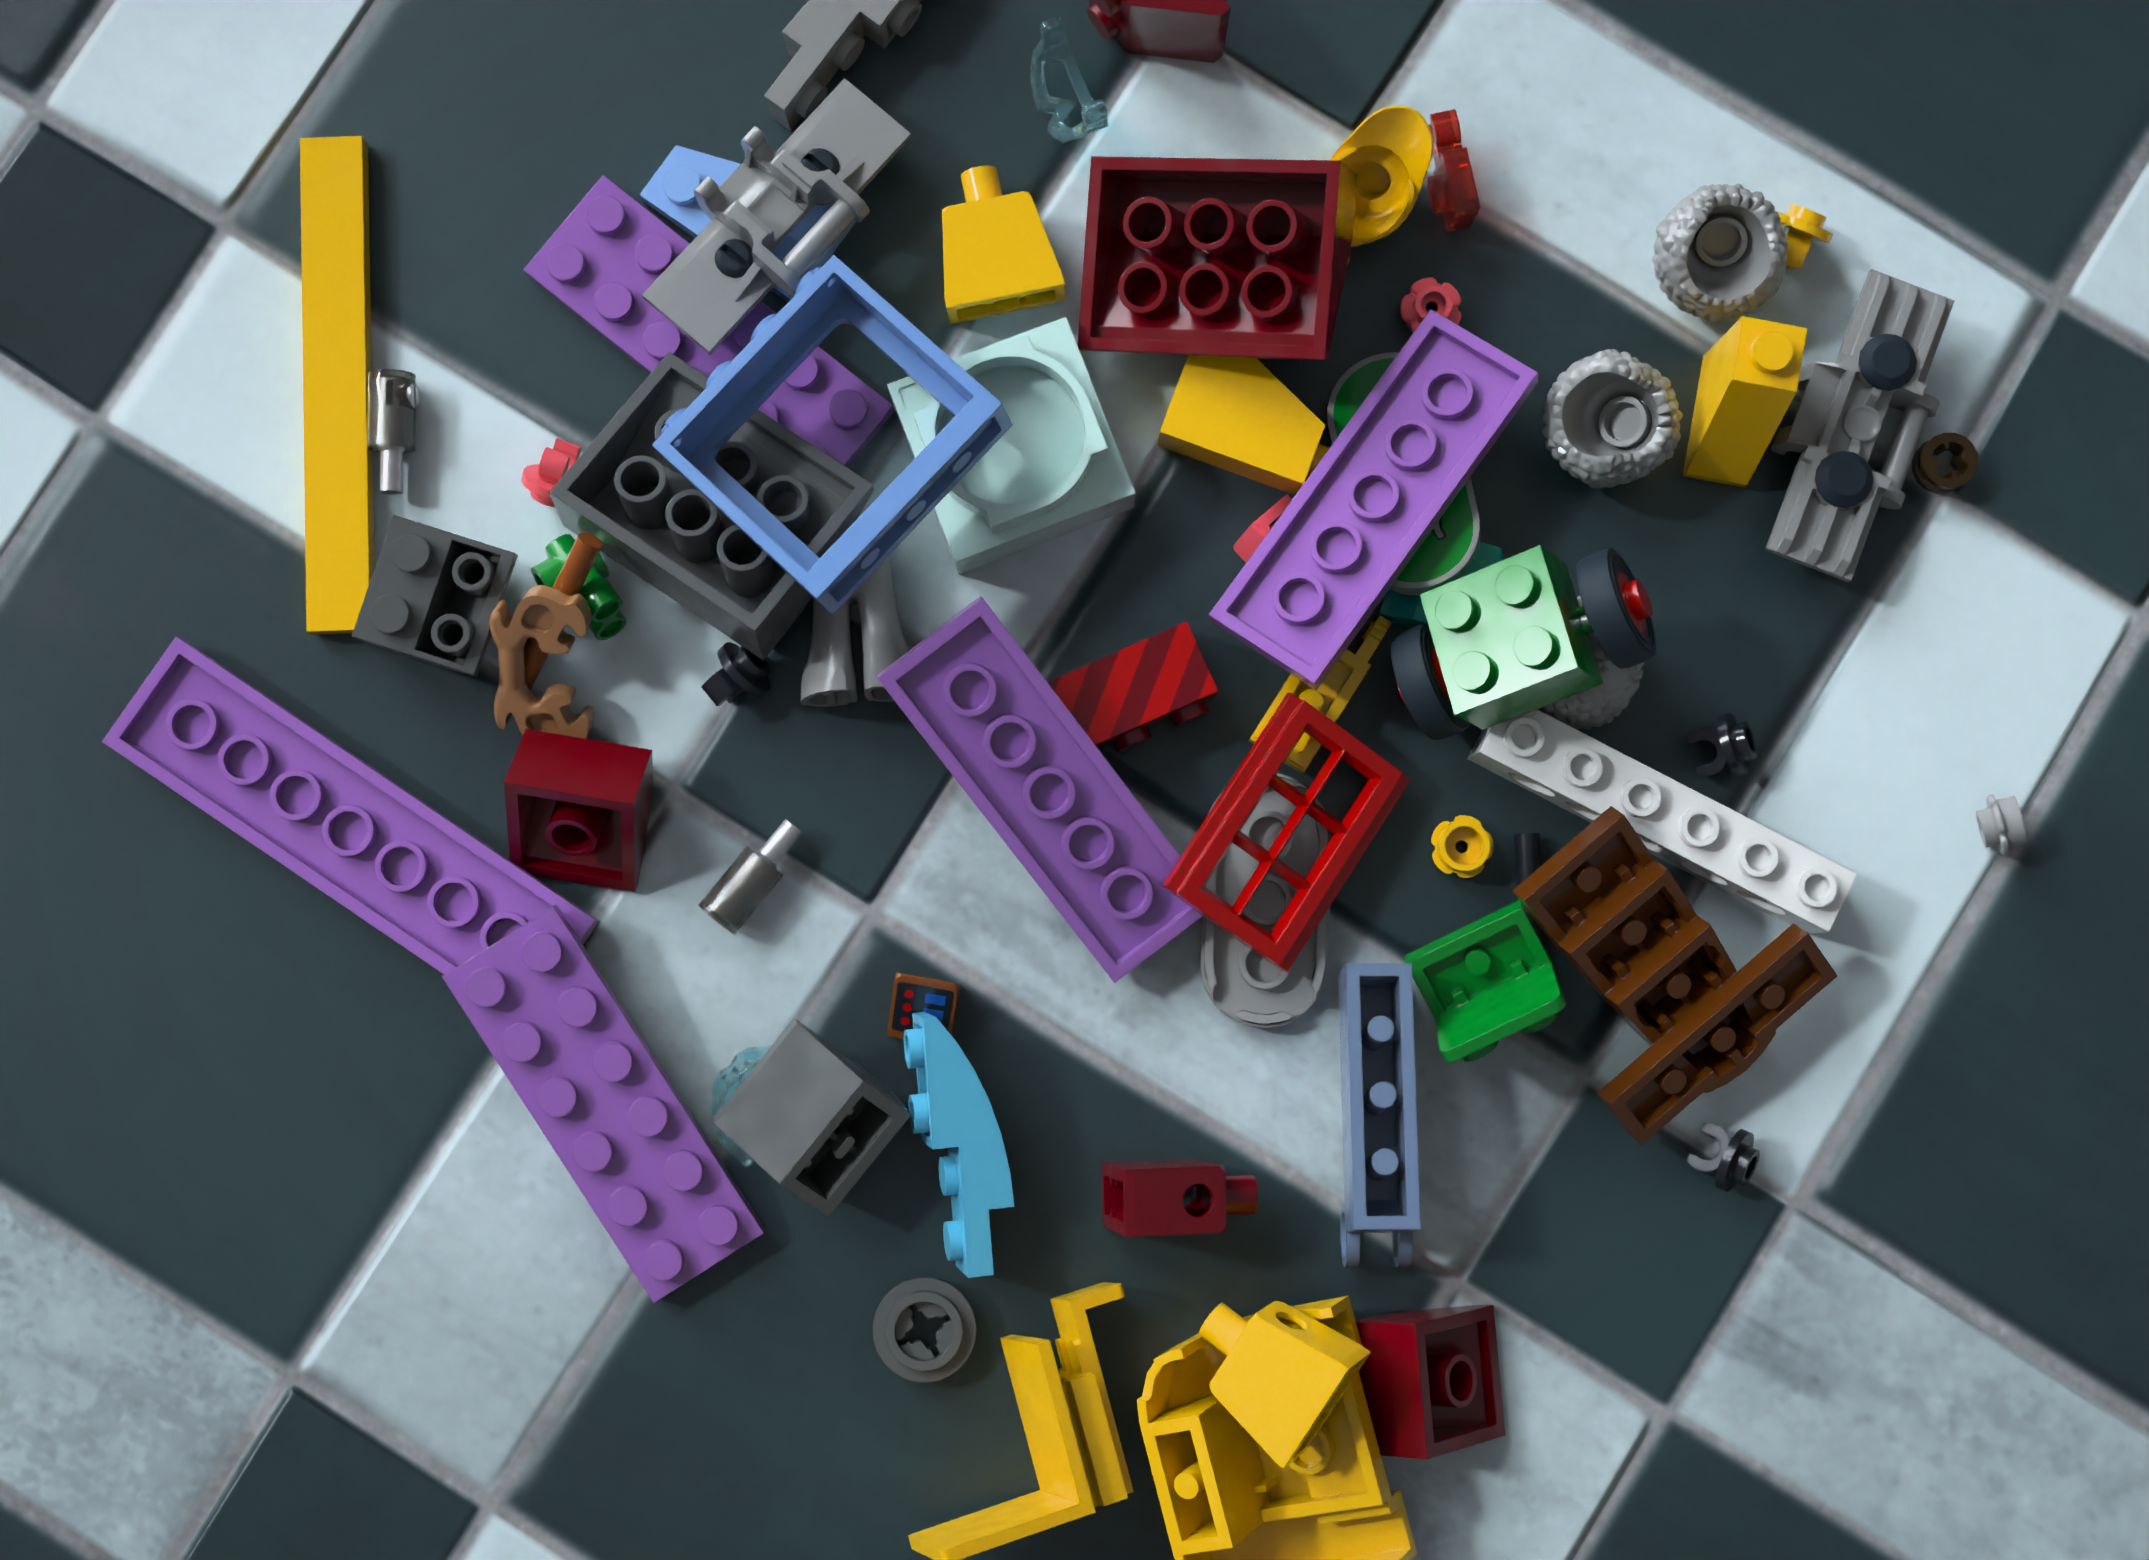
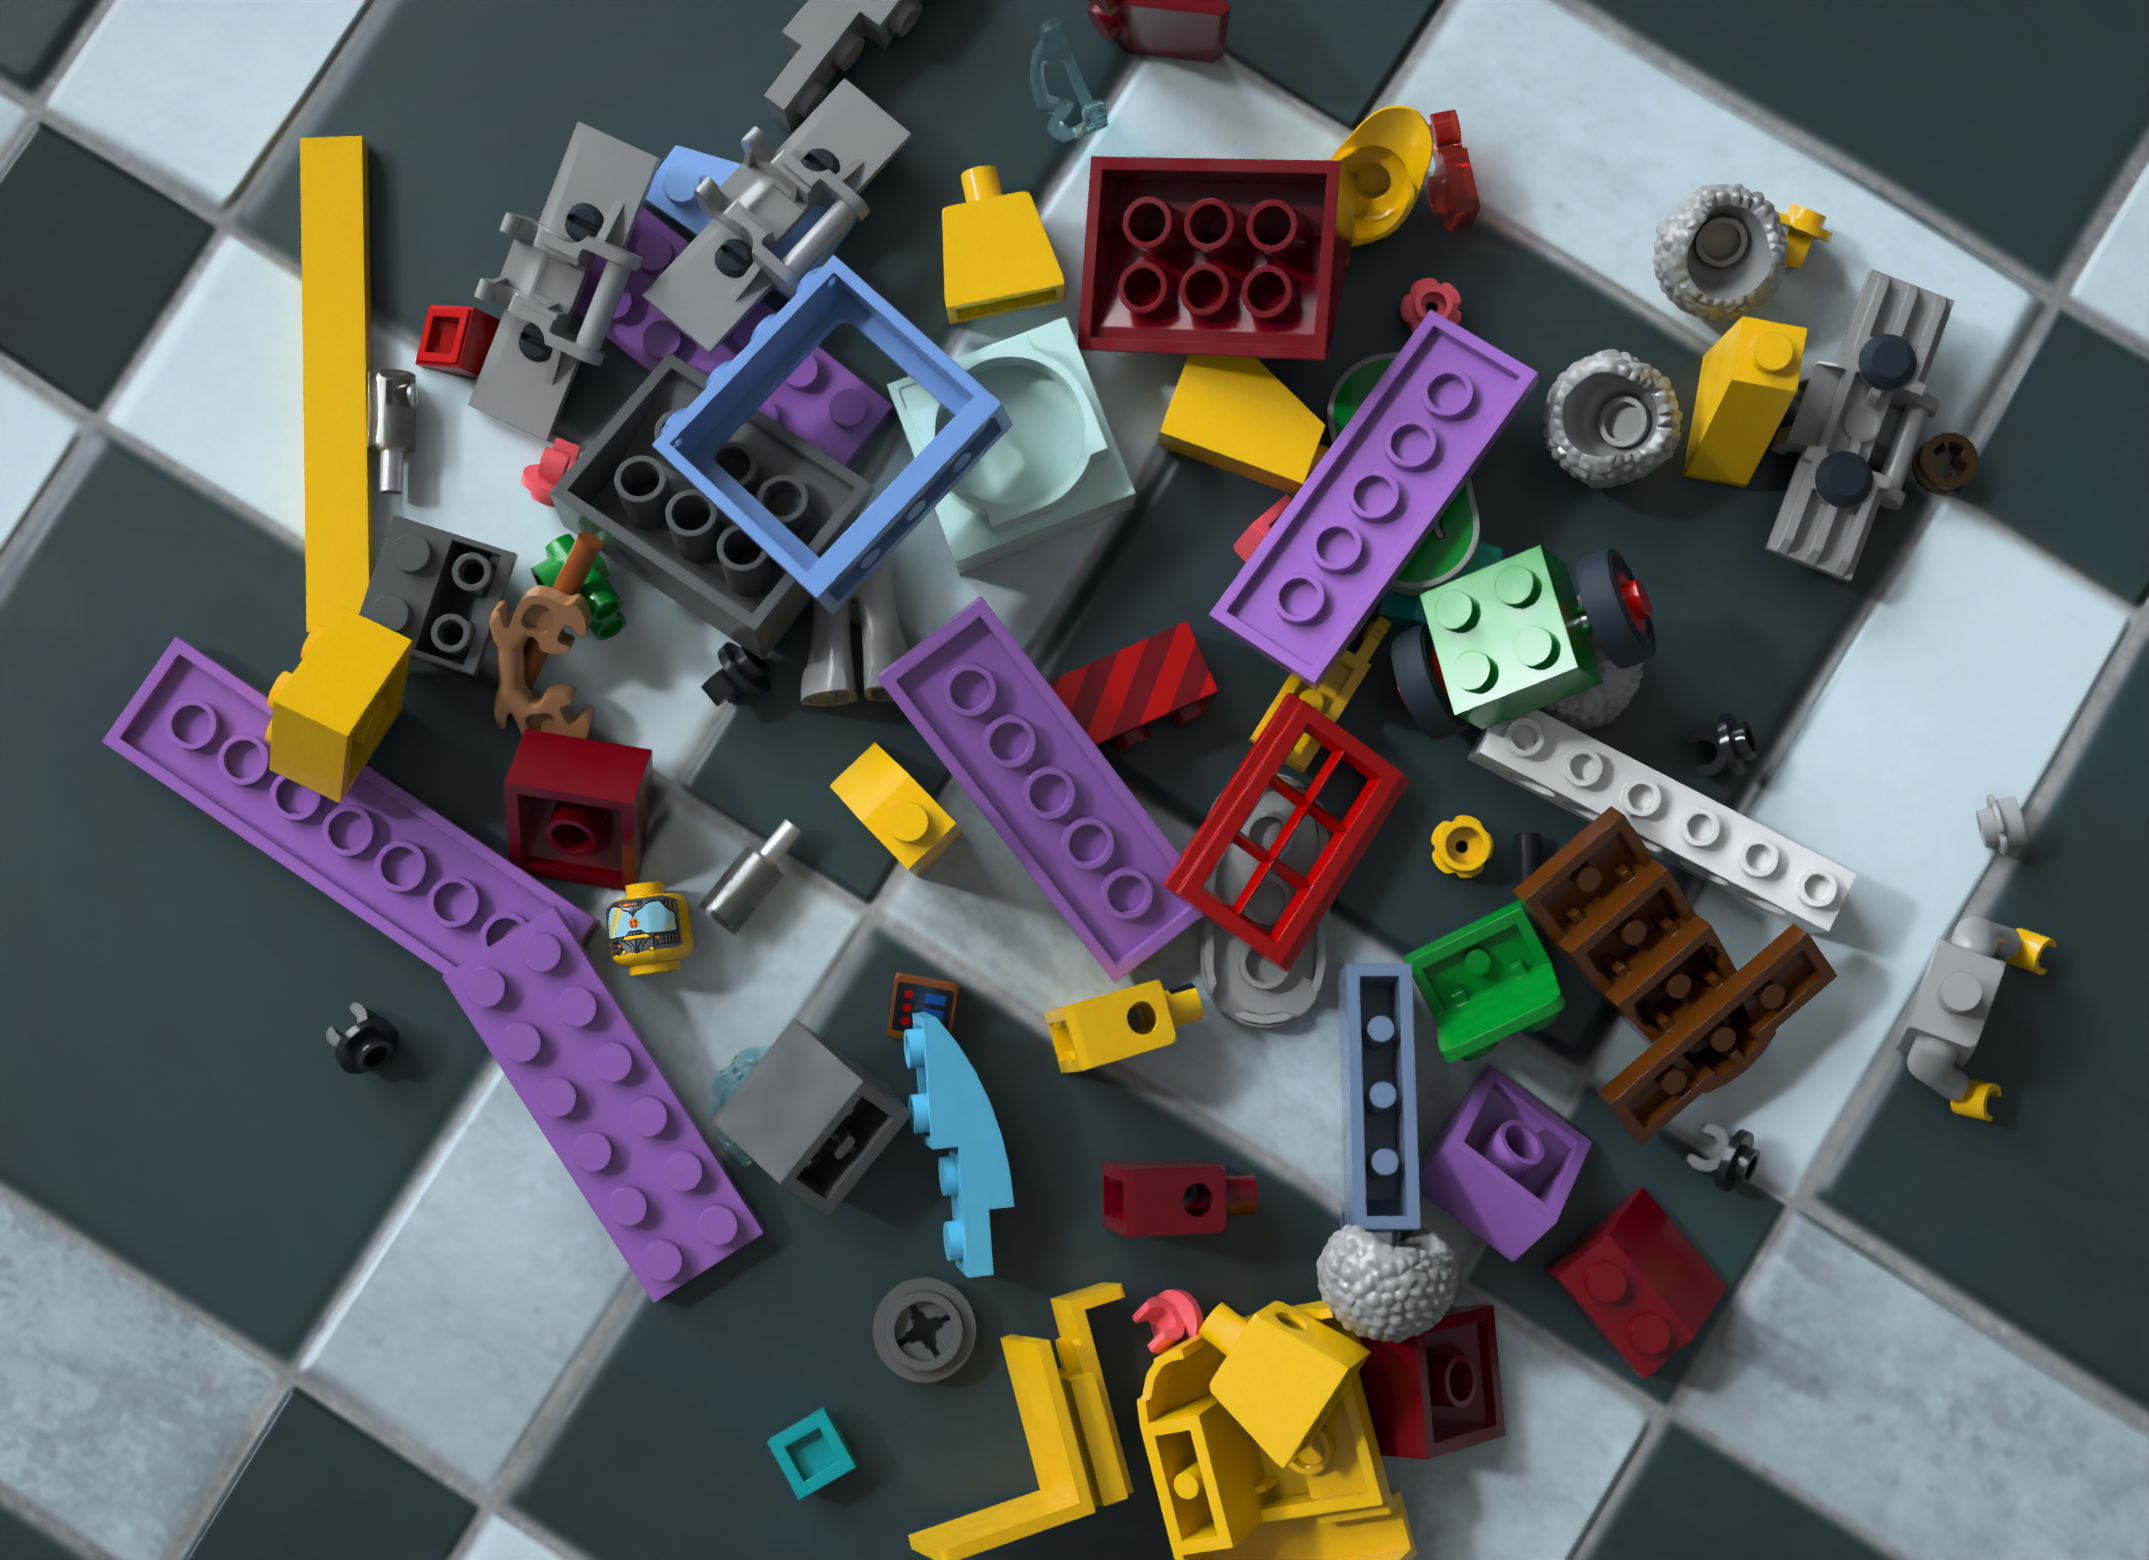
(337, 703): none -> yellow brick
(366, 1044): none -> black plate
(456, 340): none -> red slope
(545, 273): none -> light grey piece
(650, 929): none -> head
(812, 1452): none -> teal plate
(896, 809): none -> yellow slope
(1098, 1028): none -> yellow torso
(1172, 1318): none -> coral plate
(1386, 1287): none -> light grey hair
(1502, 1164): none -> medium lavender slope
(1638, 1283): none -> dark red slope
(1956, 1003): none -> light grey torso

